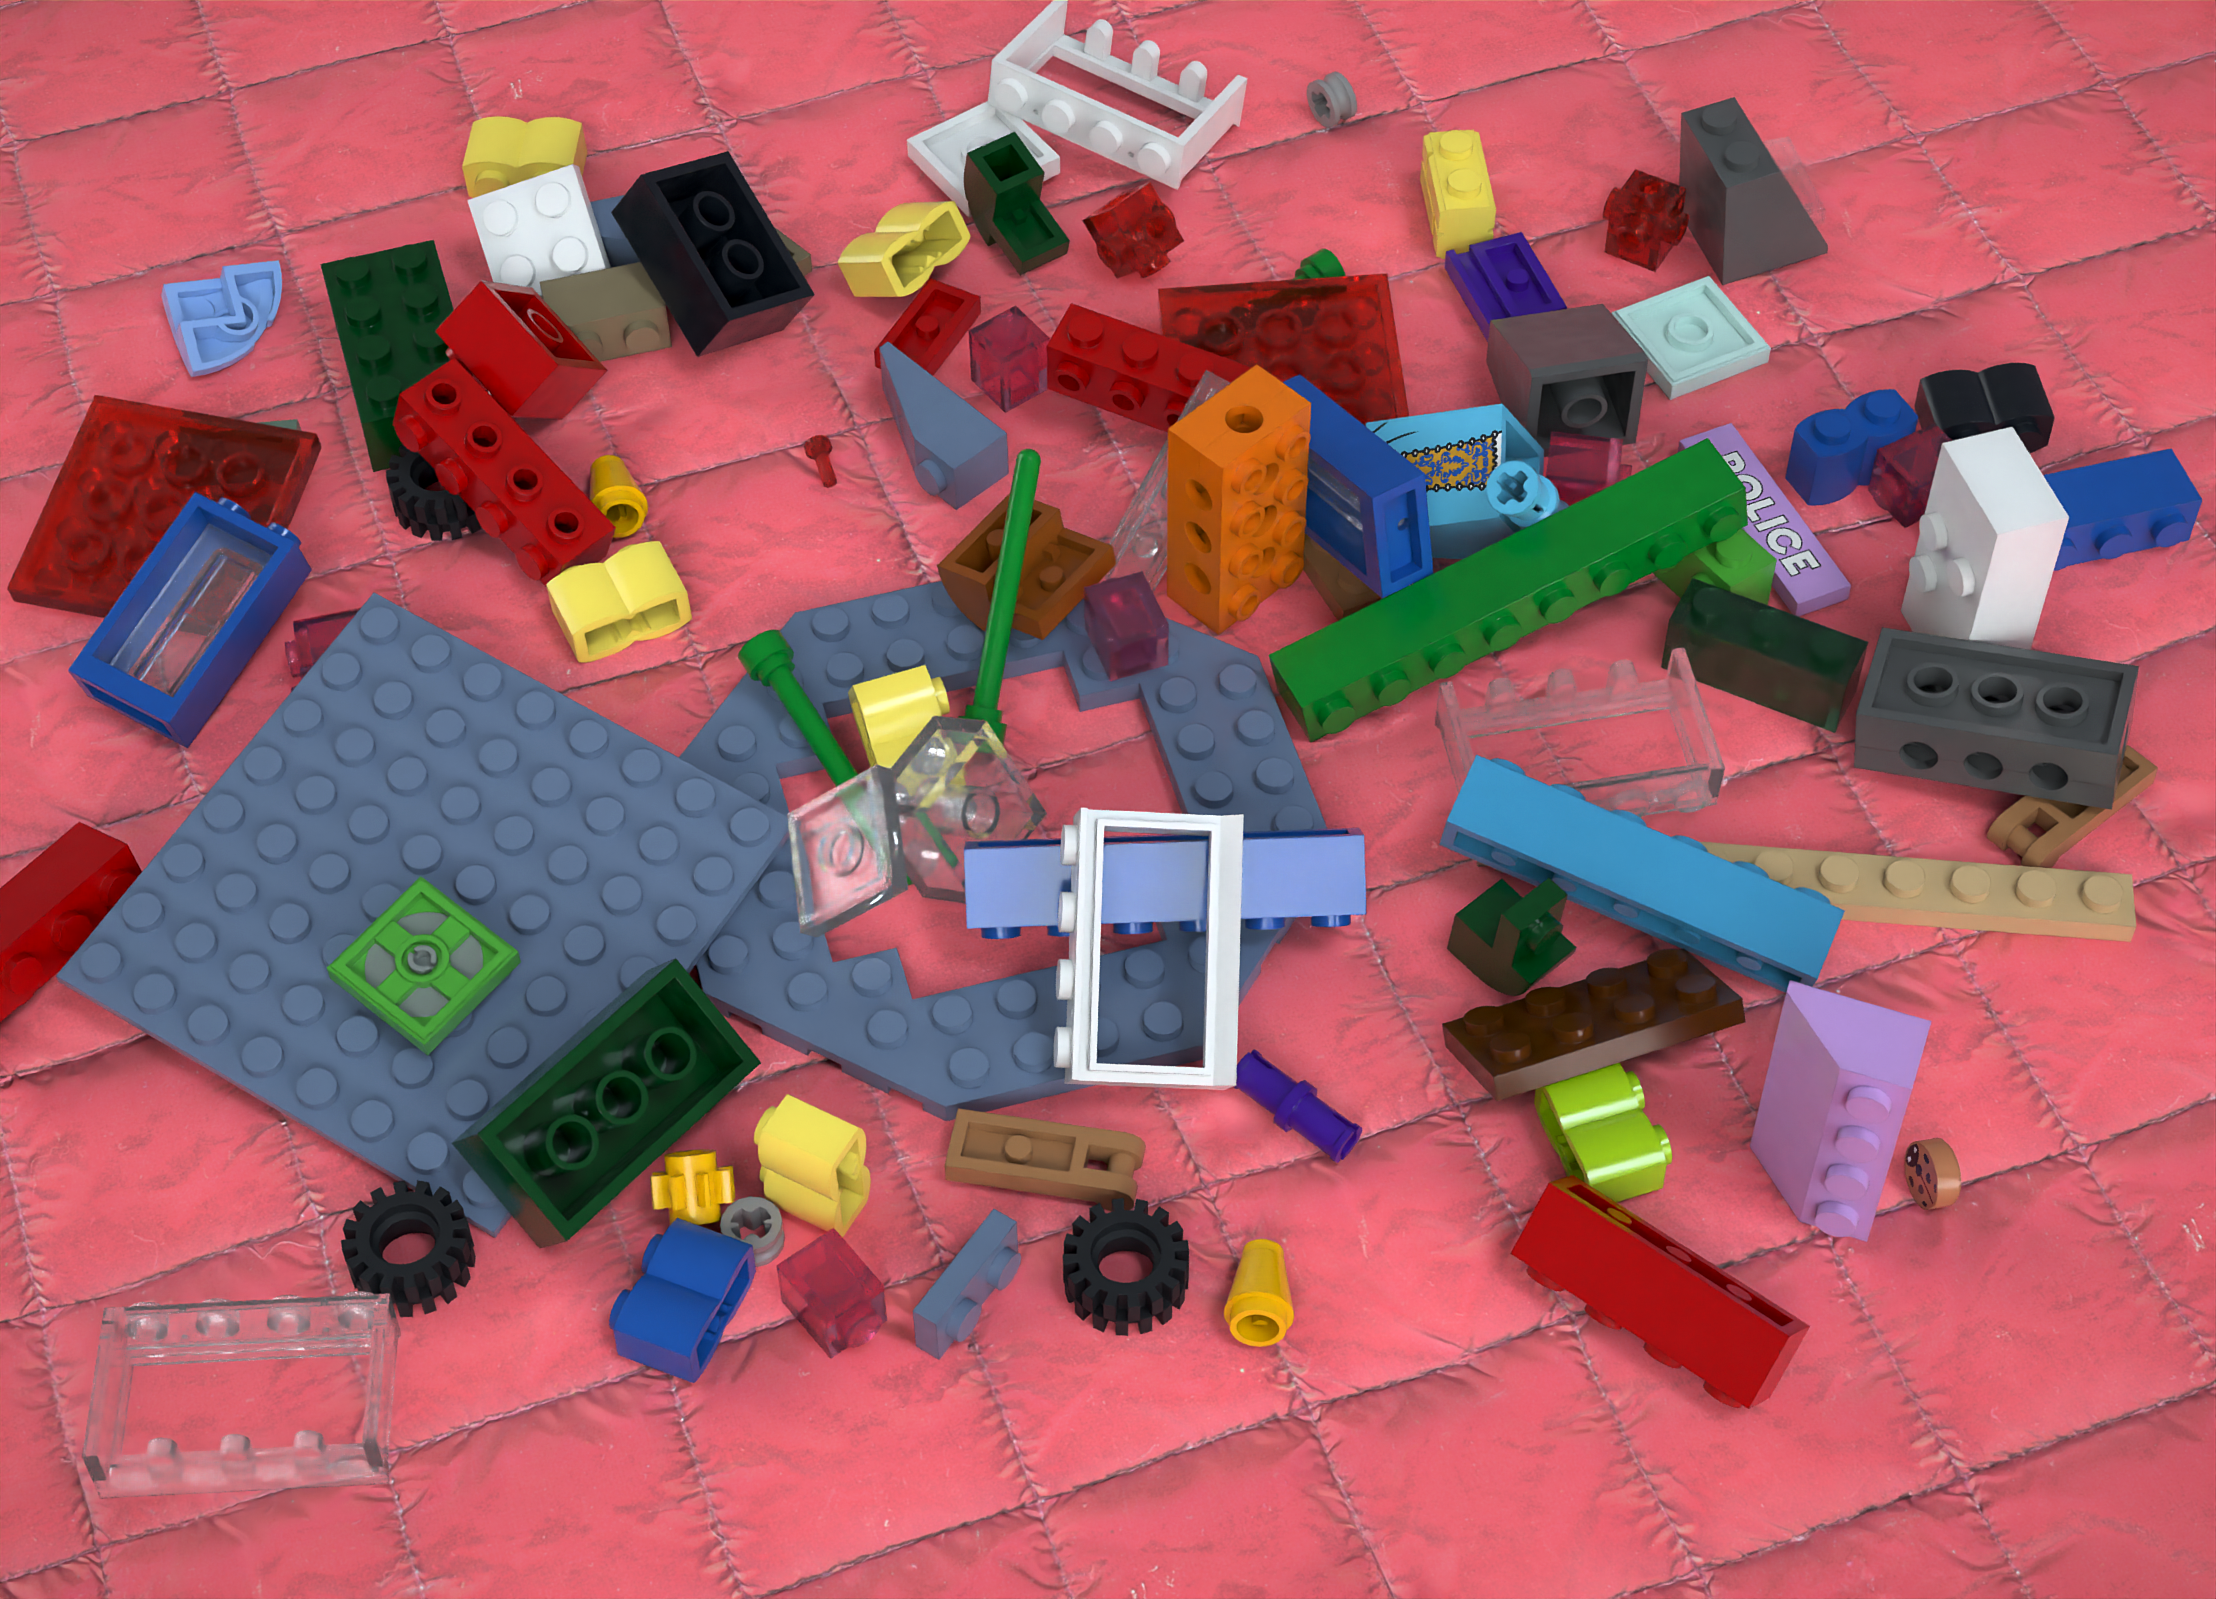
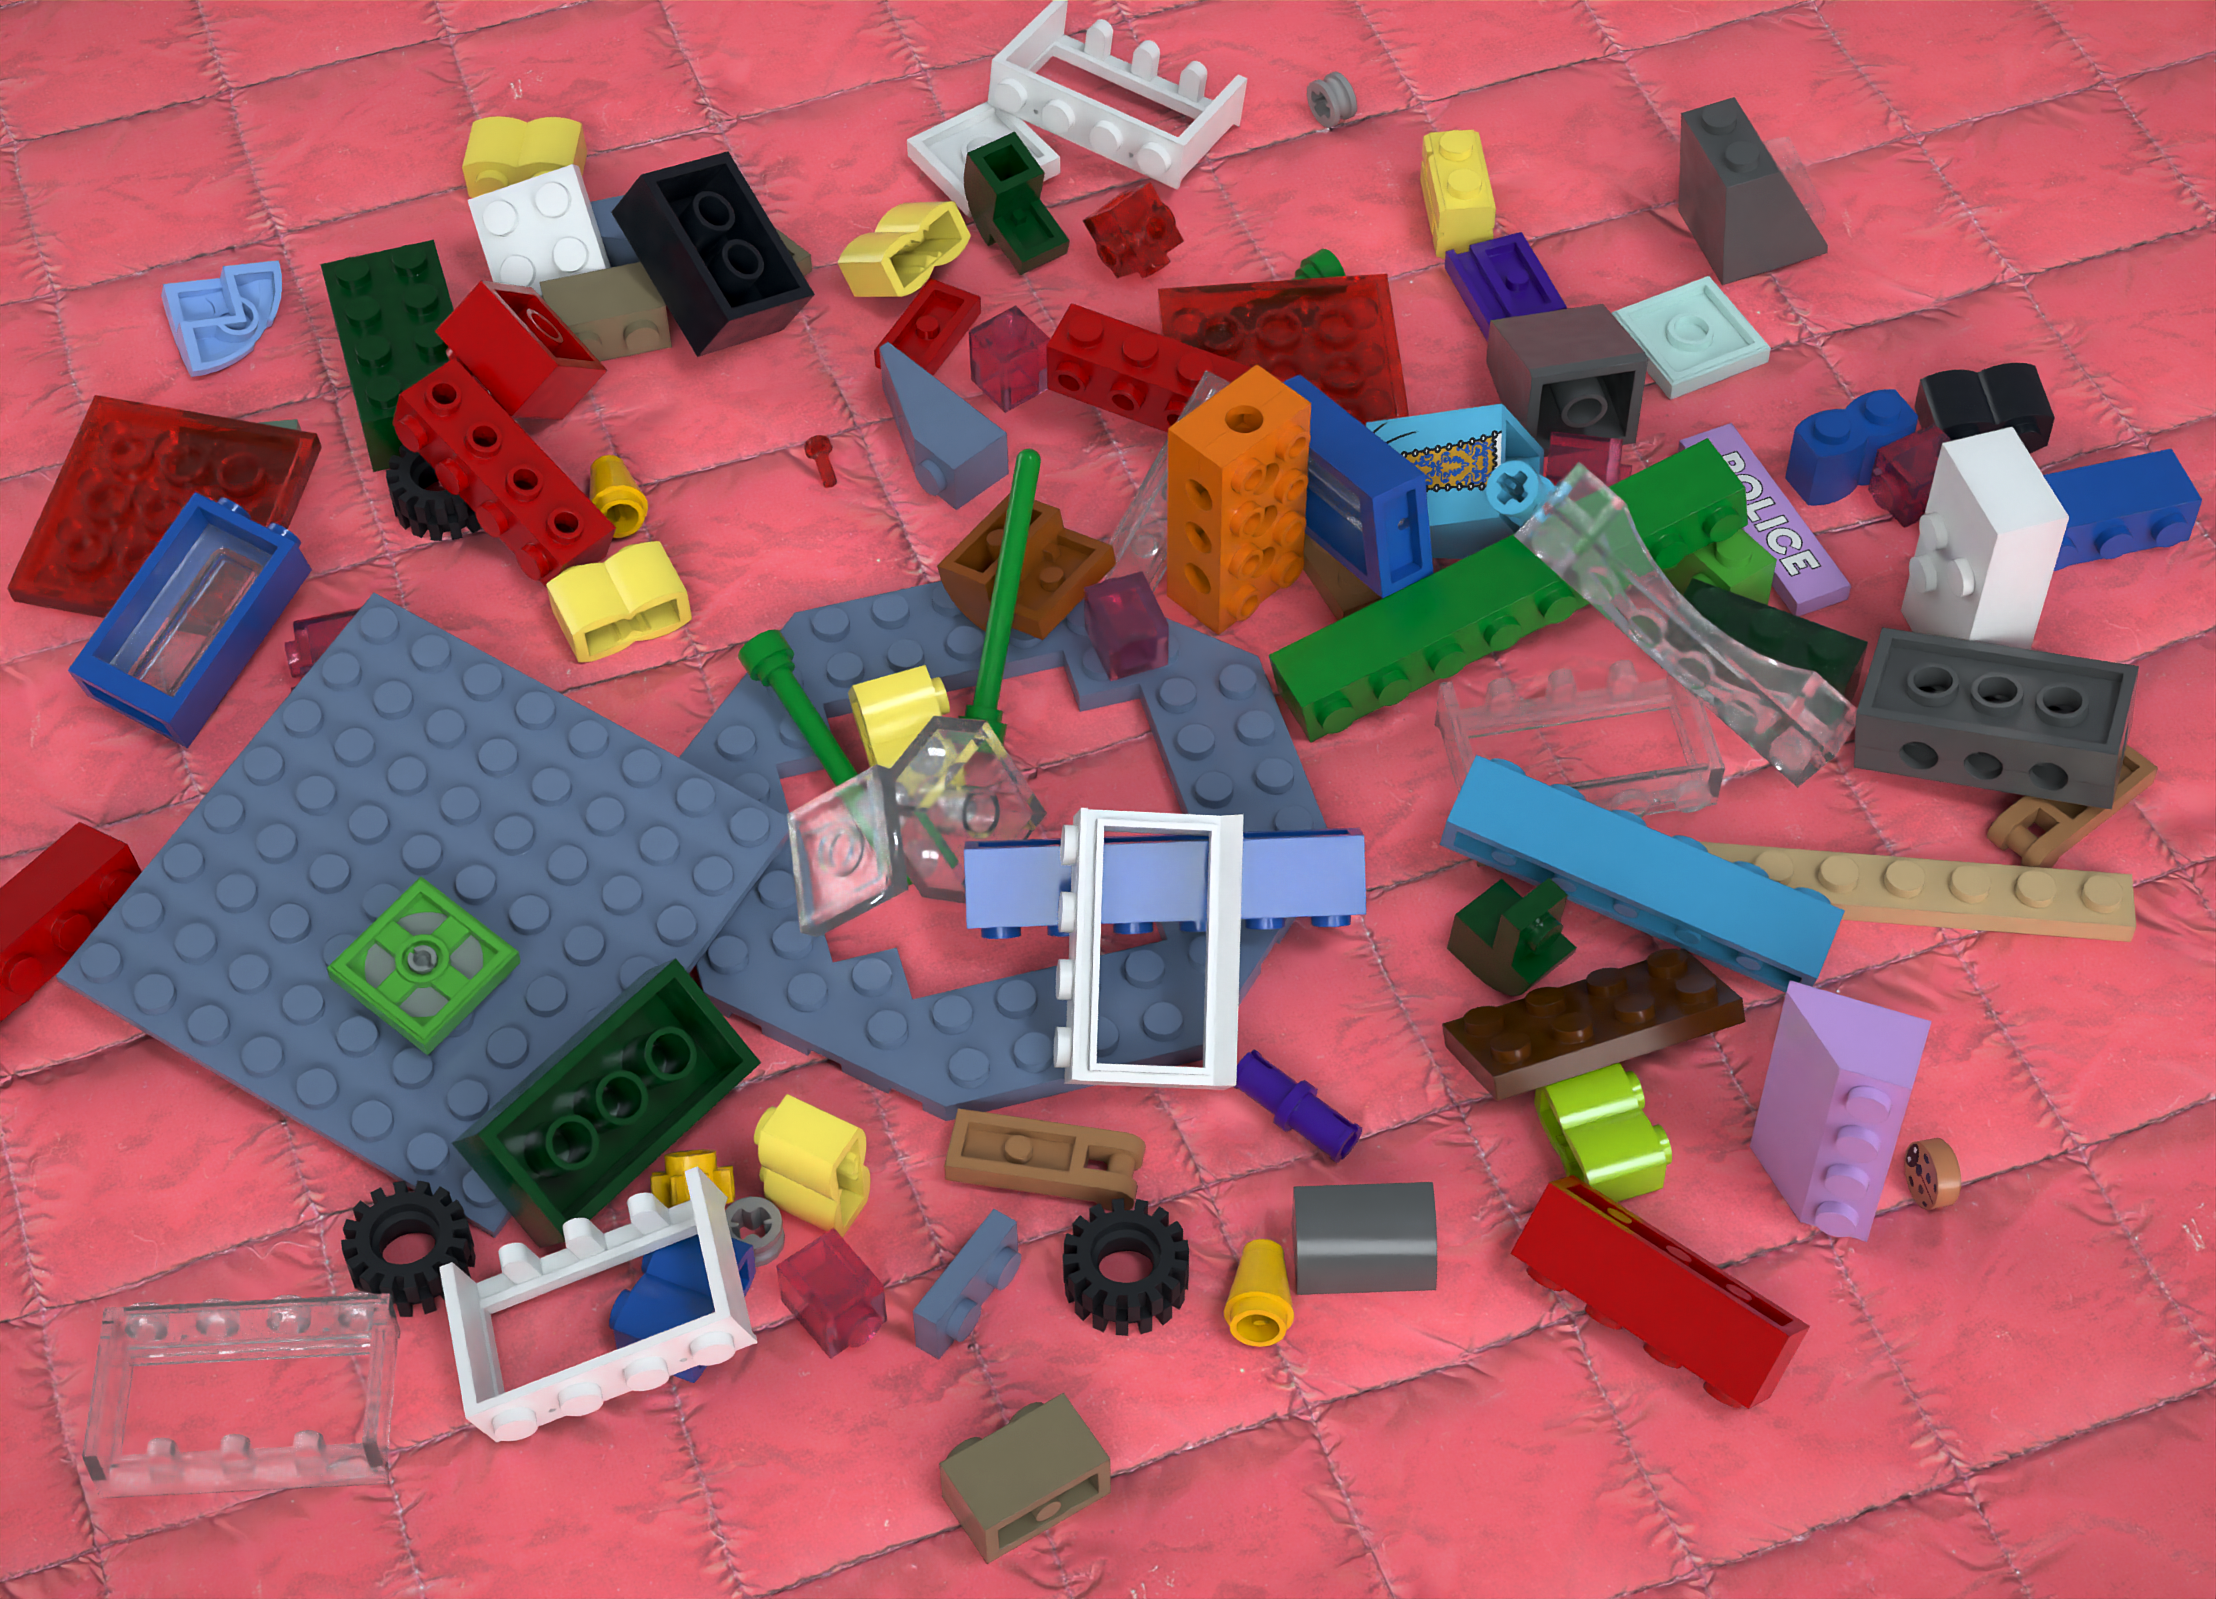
(589, 1251): none -> white window
(1024, 1476): none -> dark tan brick
(1364, 1238): none -> dark grey brick
(1645, 220): clear red brick -> none
(1774, 707): none -> clear arch

